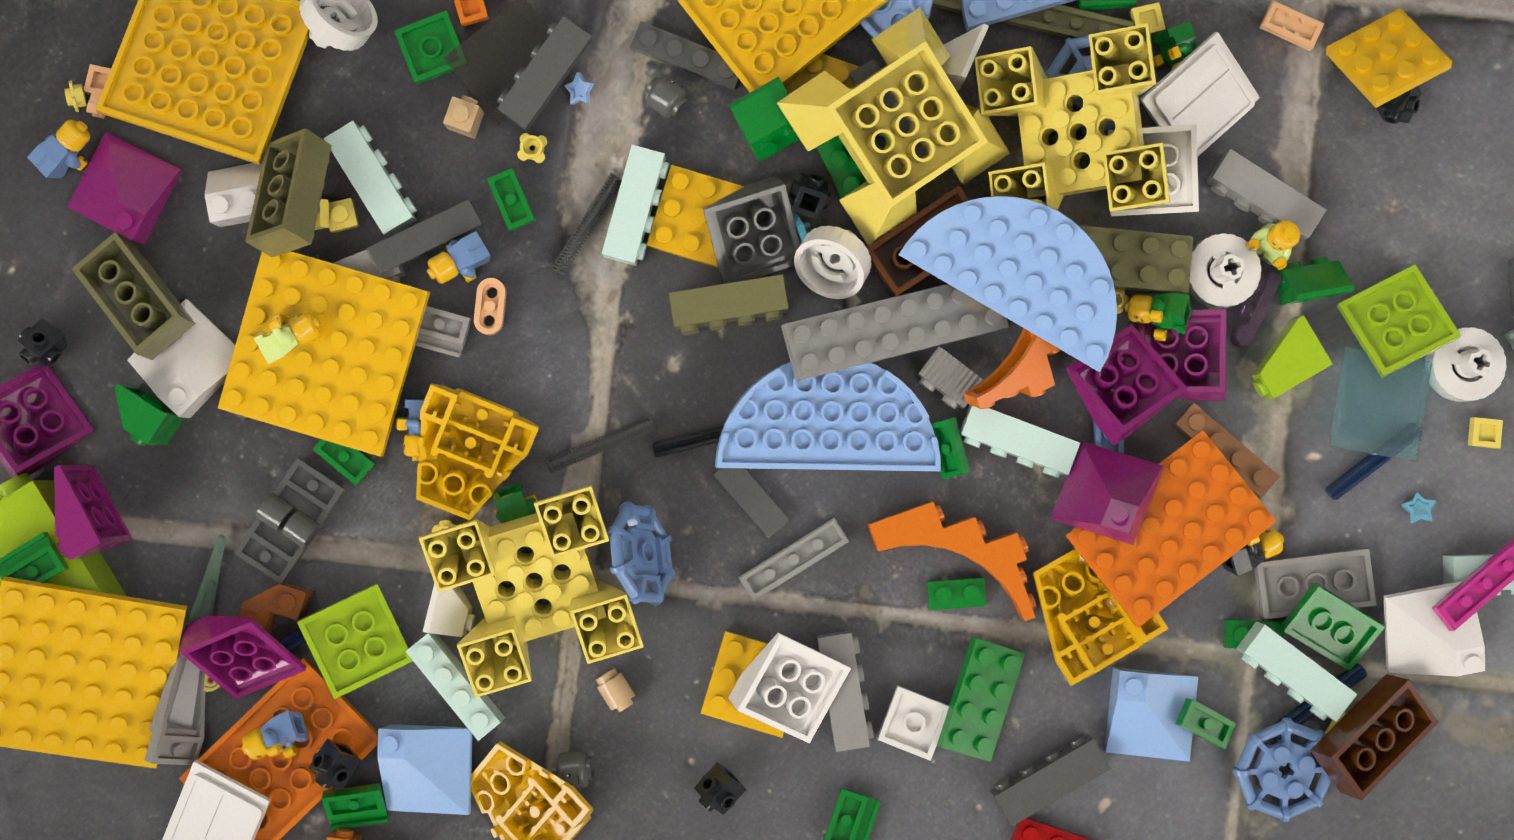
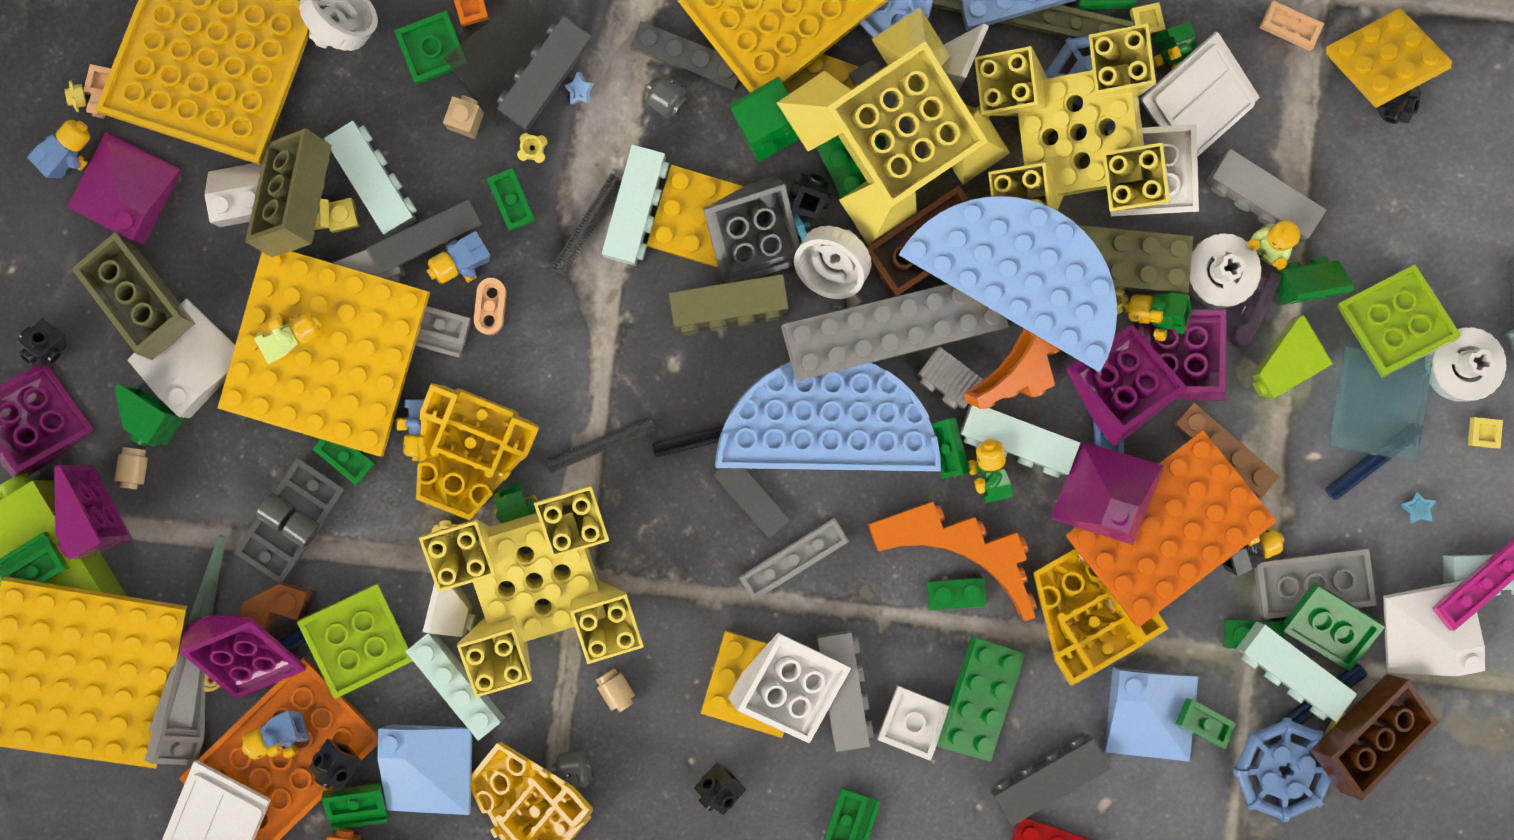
(131, 468): none -> tan brick
(640, 553): medium blue plate -> none
(990, 464): none -> piece

